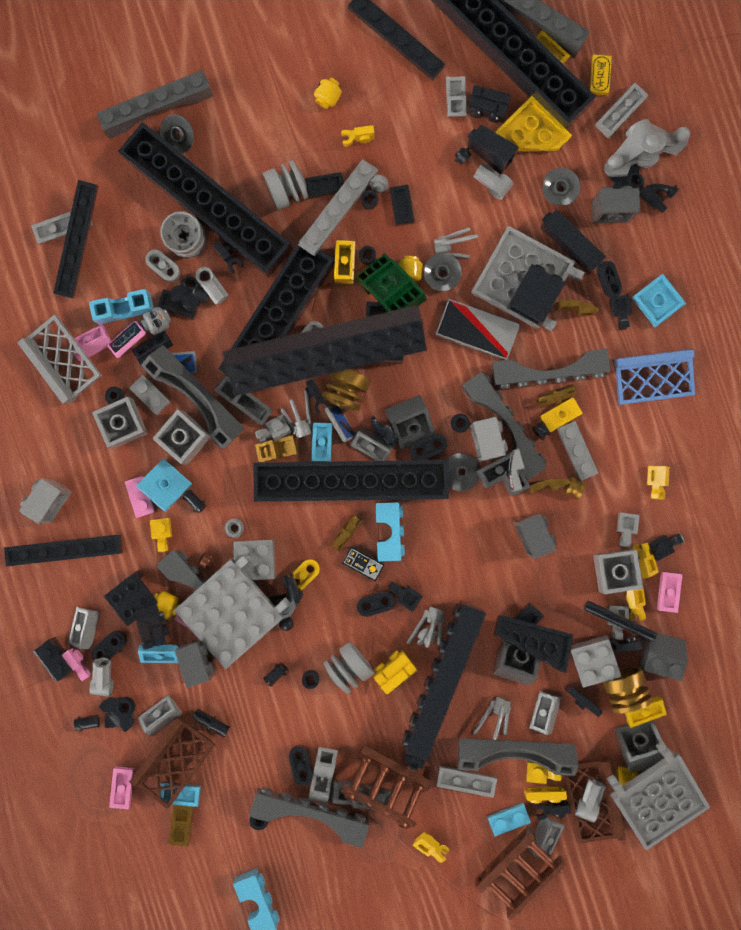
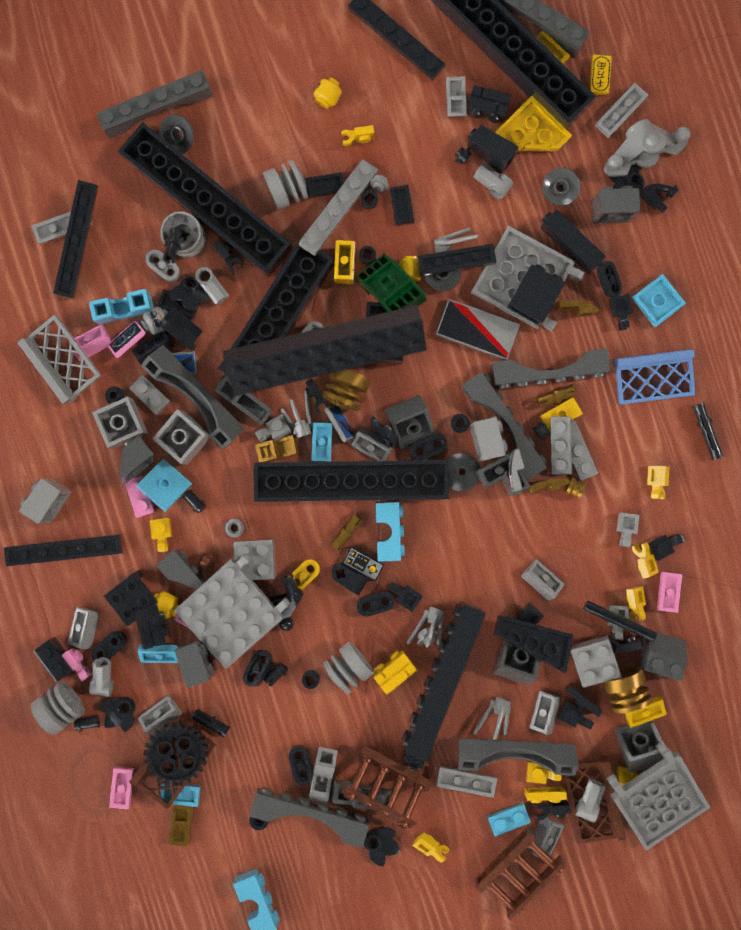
(57, 708): none -> light grey wheel
(135, 459): none -> dark grey slope
(158, 756): none -> black gear
(172, 245): none -> black pin
(181, 328): none -> black panel
(257, 667): none -> black plate
(352, 580): none -> black piece
(383, 846): none -> black plate
(456, 260): none -> black plate
(535, 535): dark grey brick -> none
(542, 580): none -> light grey slope
(561, 445): none -> light grey plate
(572, 715): none -> black plate
(617, 571): light grey brick -> none
(705, 425): none -> black pin

